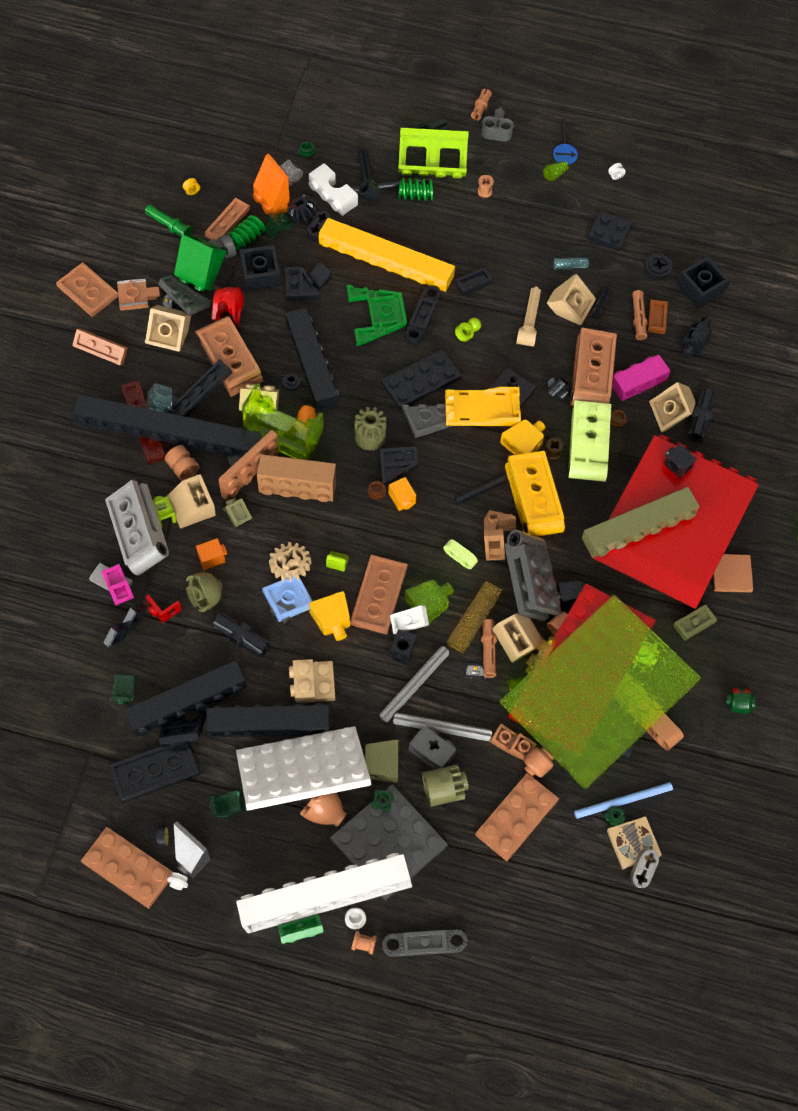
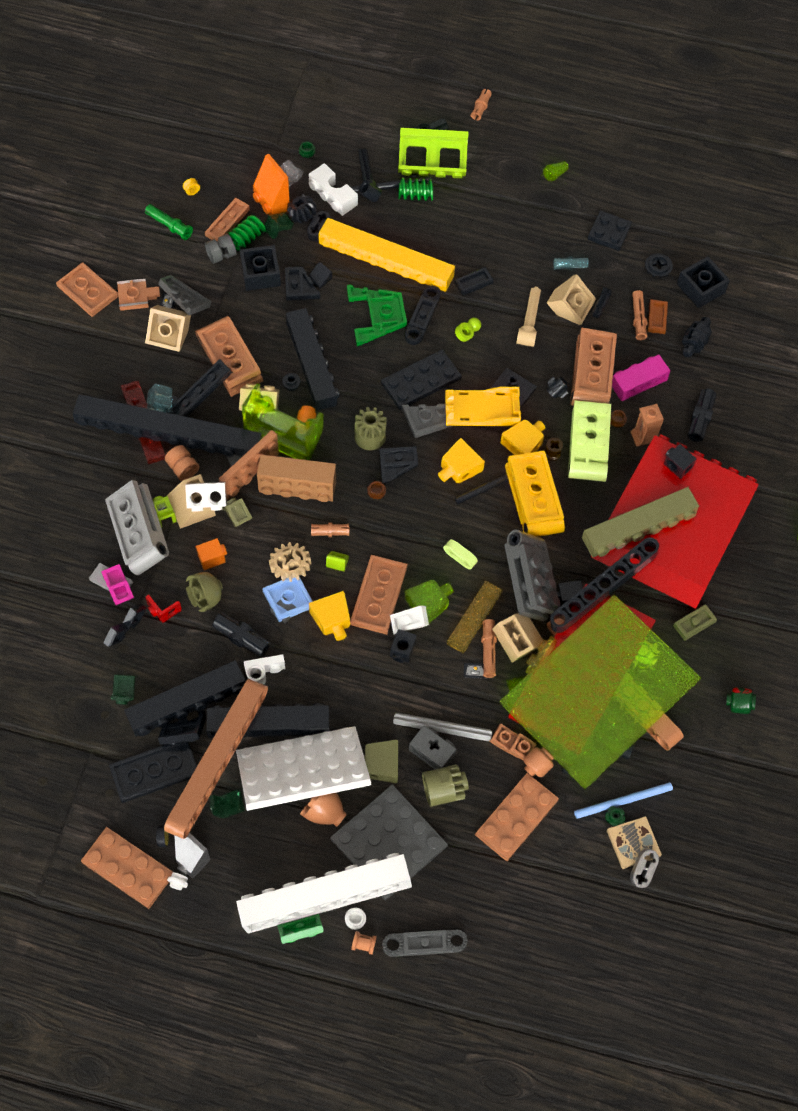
(100, 346): plate -> none
(198, 262): slope -> none
(205, 490): none -> white brick
(215, 759): none -> nougat beam
(230, 300): red helmet -> none
(260, 666): none -> white plate
(312, 681): tan plate -> none
(329, 529): none -> nougat pin
(387, 796): dark green plate -> none
(402, 494): light orange brick -> none
(411, 687): light grey axle -> none
(460, 463): none -> yellow torso
(485, 188): nougat bush -> none
(494, 526): medium nougat tile -> none
(497, 127): dark grey beam -> none
(564, 151): blue piece -> none
(601, 593): none -> black beam
(616, 171): white bush -> none
(647, 425): none -> nougat window
(672, 405): tan slope -> none
(733, 574): nougat tile -> none

